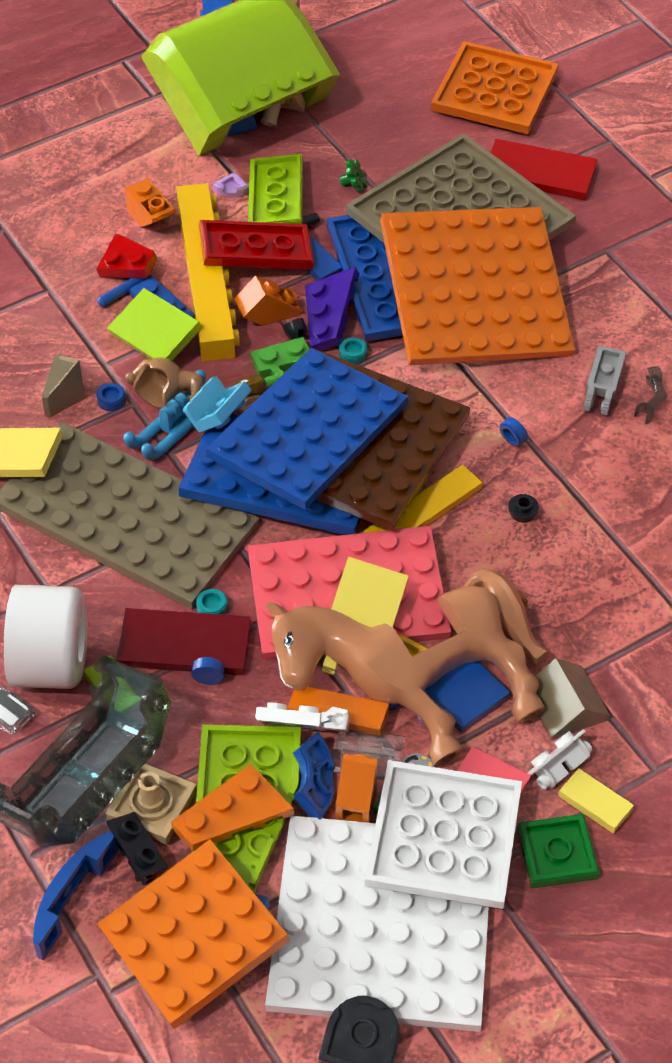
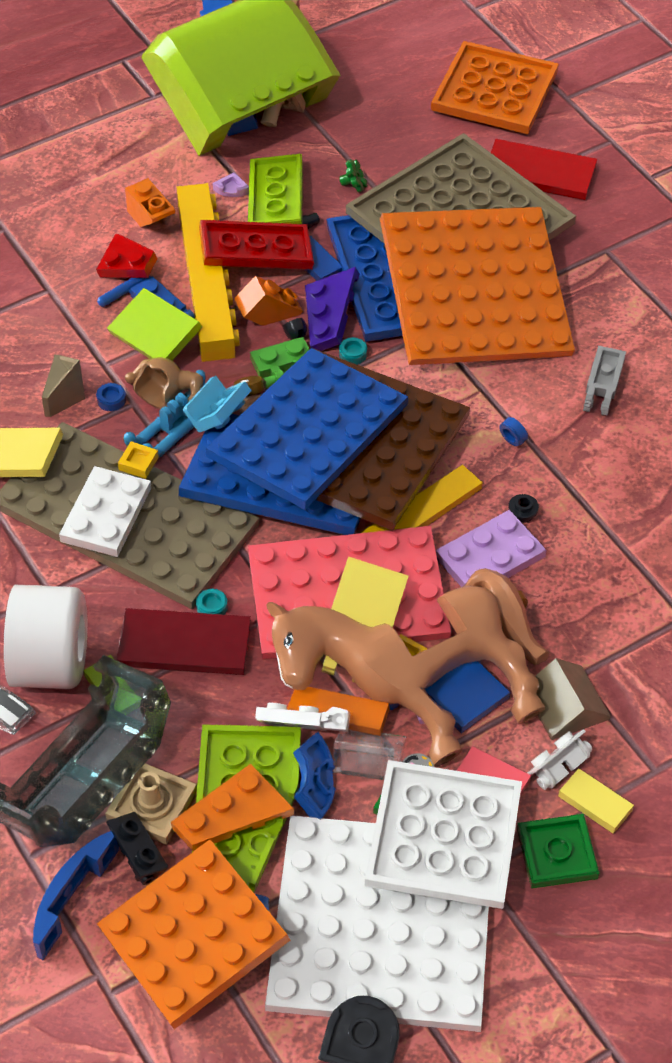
(105, 511): none -> white plate
(138, 460): none -> yellow plate
(208, 670): blue tile -> none
(356, 788): orange slope -> none
(496, 545): none -> lavender plate
(654, 380): clear smoke arm -> none

